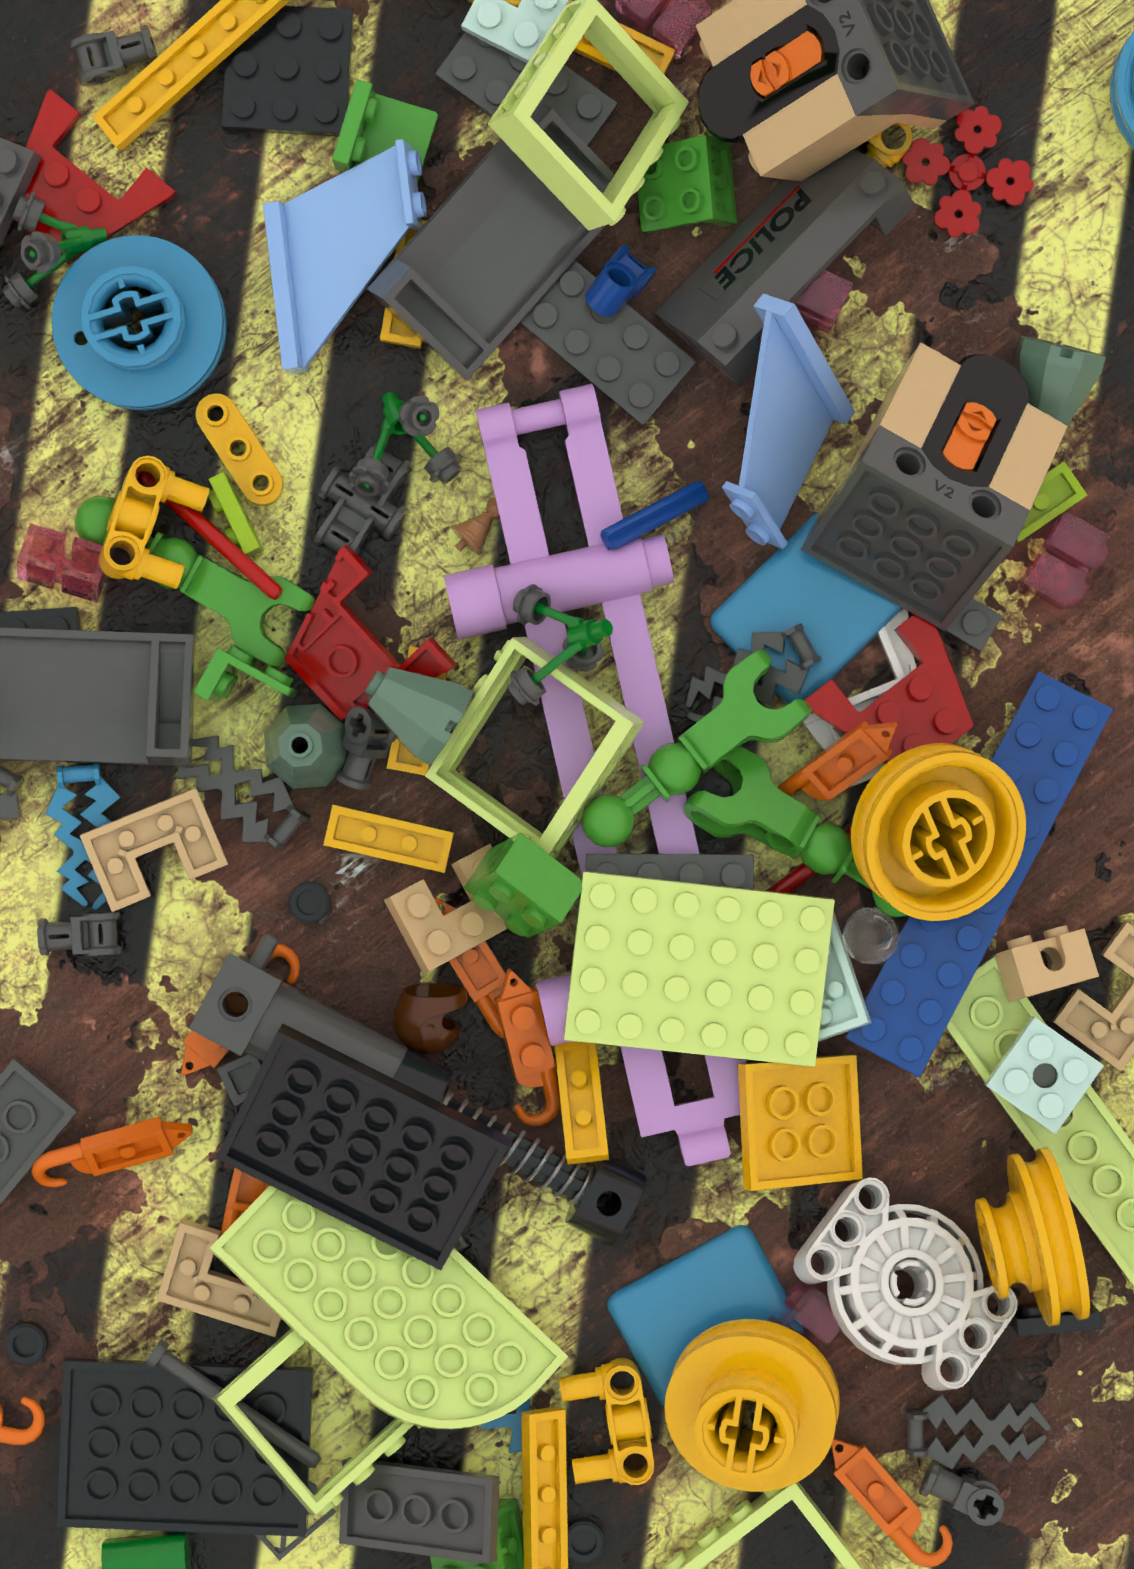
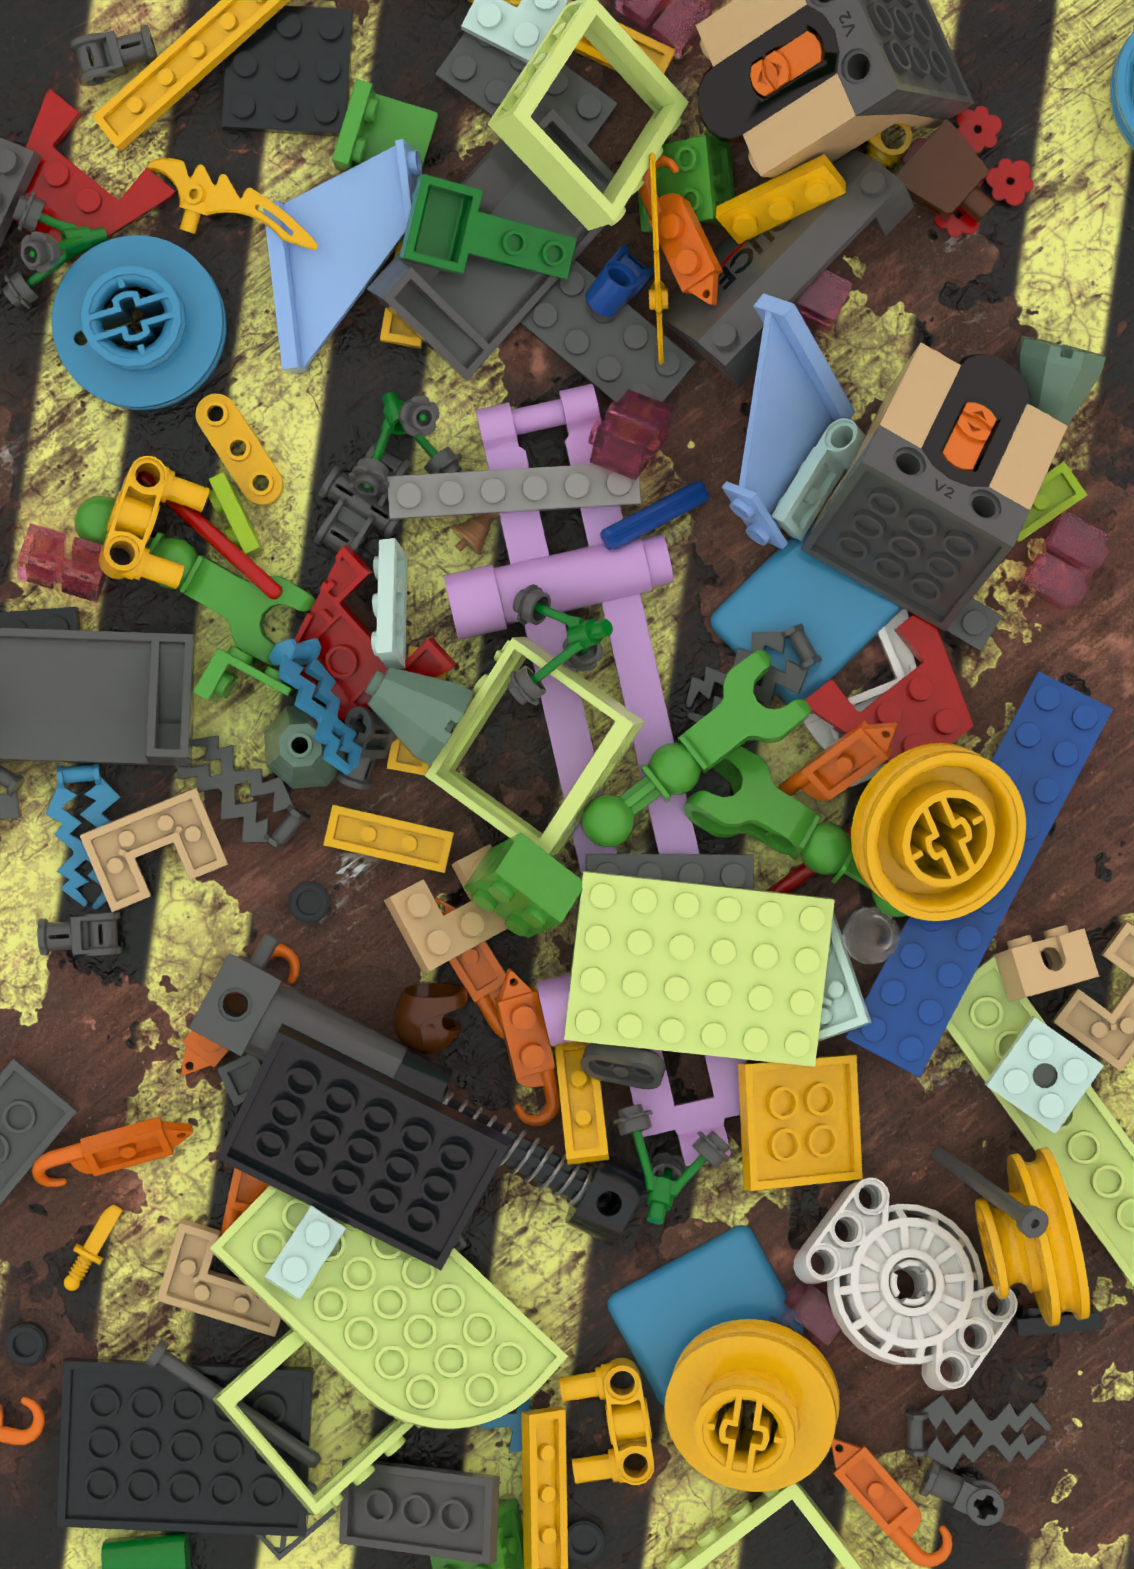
(91, 1248): none -> yellow piece
(201, 196): none -> yellow piece
(305, 1253): none -> light aqua plate
(327, 720): none -> dark azure piece
(390, 604): none -> light aqua plate
(448, 227): none -> green plate
(509, 491): none -> light grey plate
(623, 1065): none -> dark grey plate
(630, 434): none -> clear pink piece
(658, 292): none -> yellow piece
(668, 1172): none -> plant
(683, 240): none -> orange plate
(781, 199): none -> yellow plate
(818, 477): none -> light aqua plate
(947, 175): none -> reddish brown torso
(1029, 1220): none -> dark grey bar

